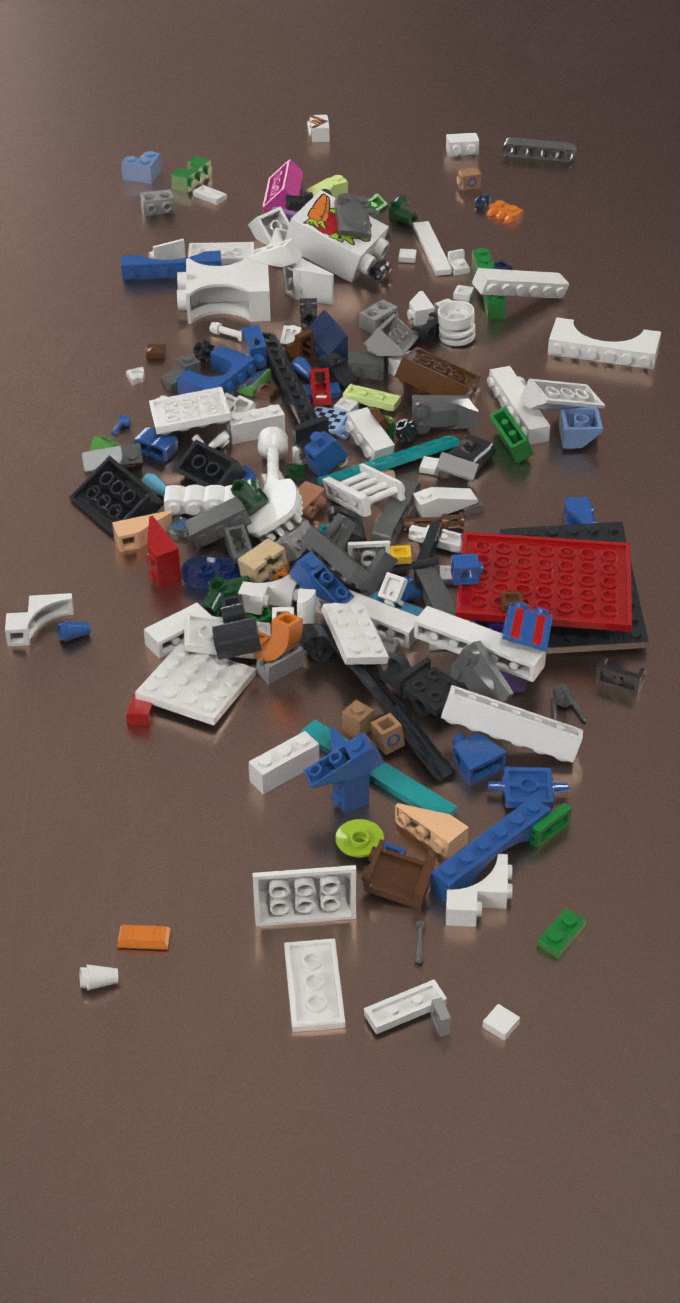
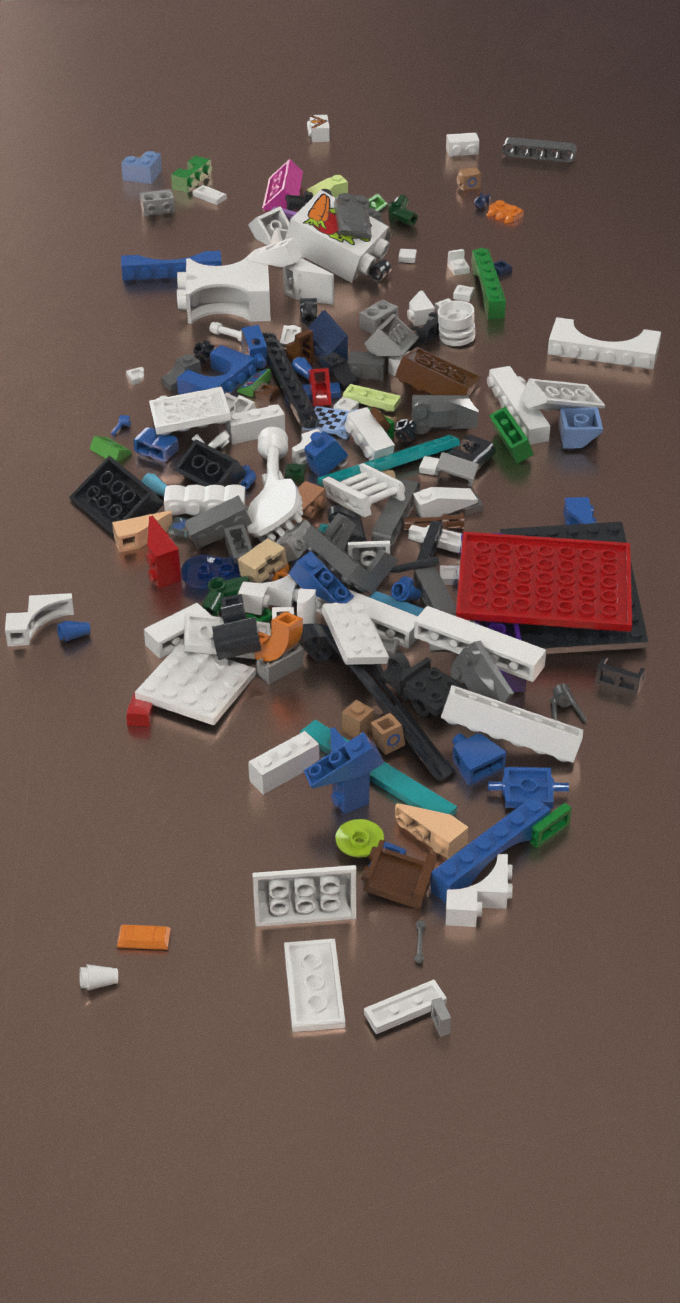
(125, 455): slope -> none
(155, 351): reddish brown tile -> none
(169, 250): white panel -> none
(230, 251): white tile -> none
(250, 494): dark green piece -> none
(302, 432): black panel -> none
(392, 589): white bracket -> none
(402, 553): yellow slope -> none
(432, 248): white tile -> none
(466, 569): blue brick -> none
(501, 1022): white tile -> none
(507, 597): reddish brown tile -> none
(520, 283): white brick -> none
(527, 625): blue slope -> none
(561, 933): green plate -> none

